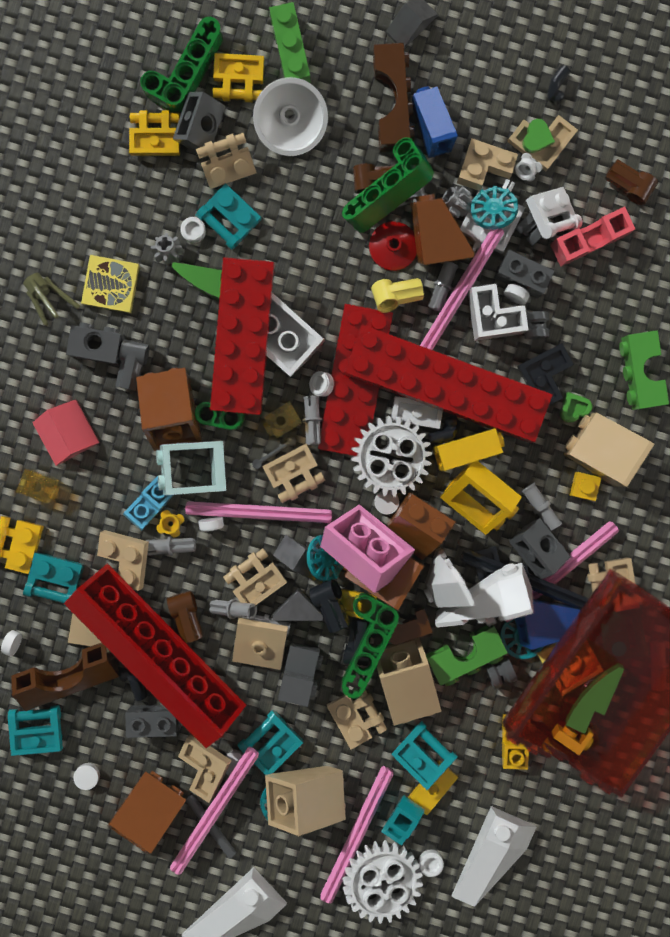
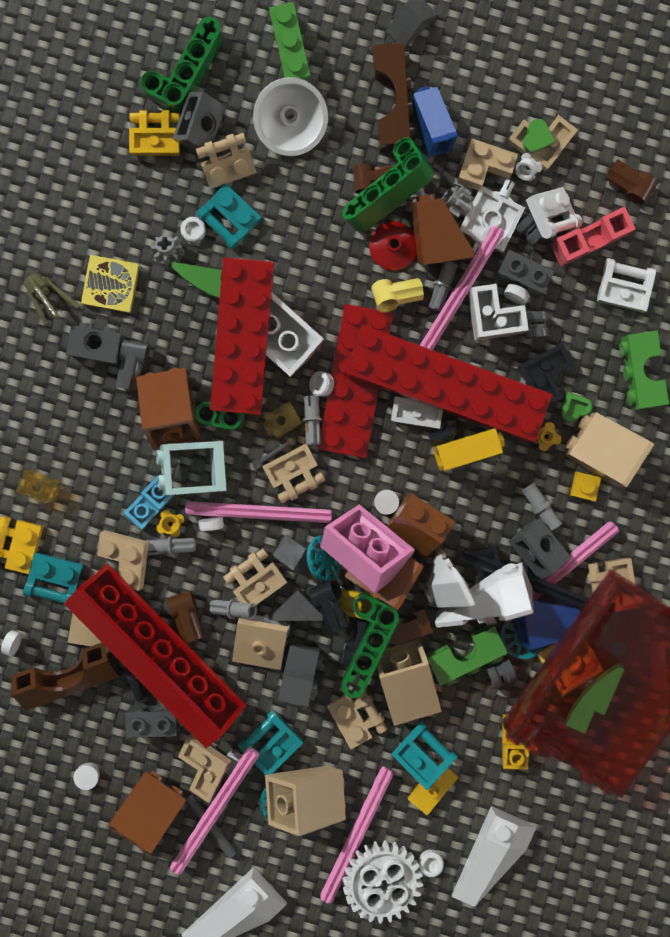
(35, 739): teal plate -> none
(65, 431): coral slope -> none
(238, 69): yellow plate -> none
(386, 478): white gear -> none
(403, 820): teal brick -> none
(490, 487): yellow window -> none
(494, 208): teal wheel -> none
(548, 429): none -> yellow plate
(556, 81): black arm -> none
(569, 738): yellow bracket -> none
(625, 293): none -> white plate

